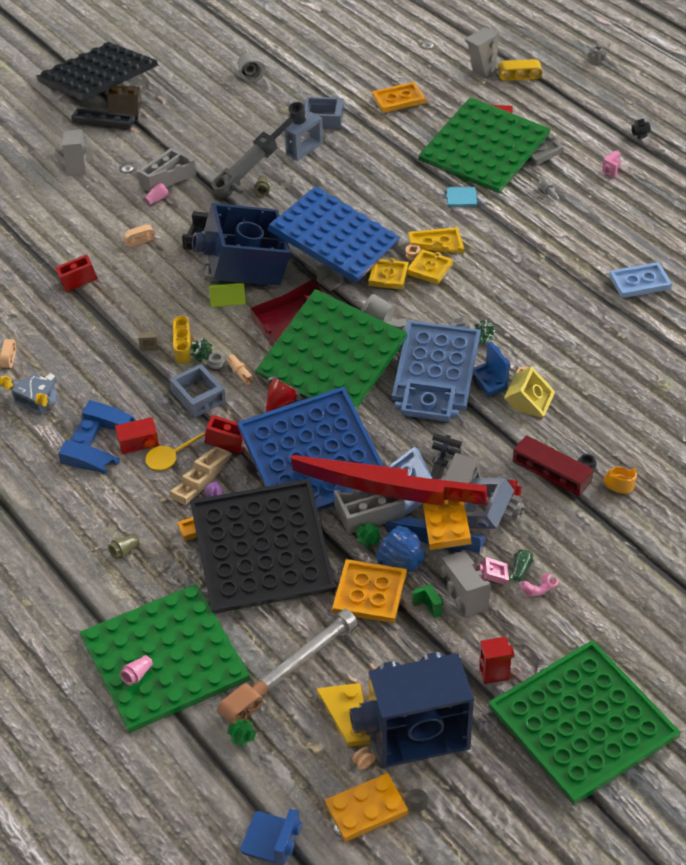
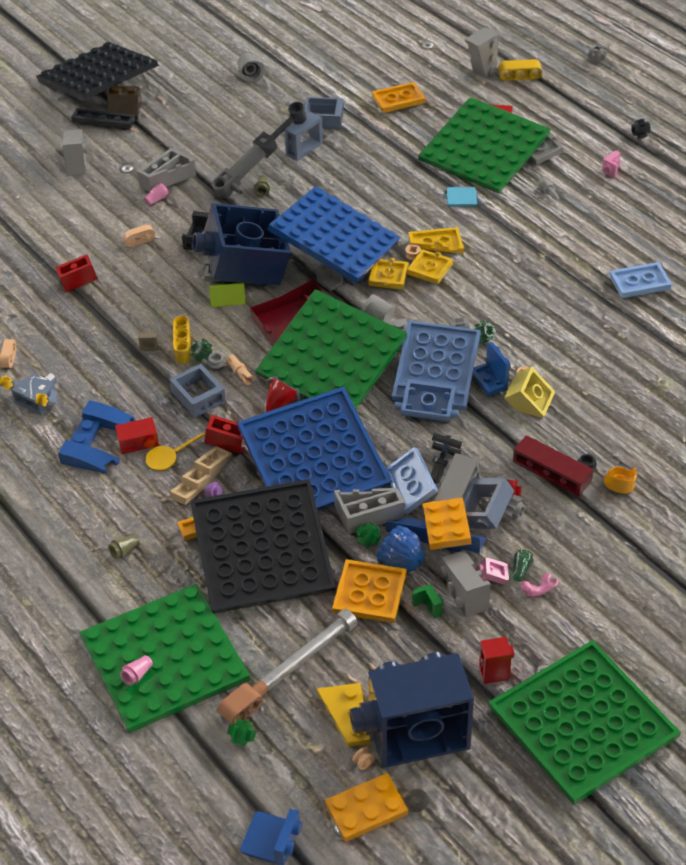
(389, 481): red slope -> none

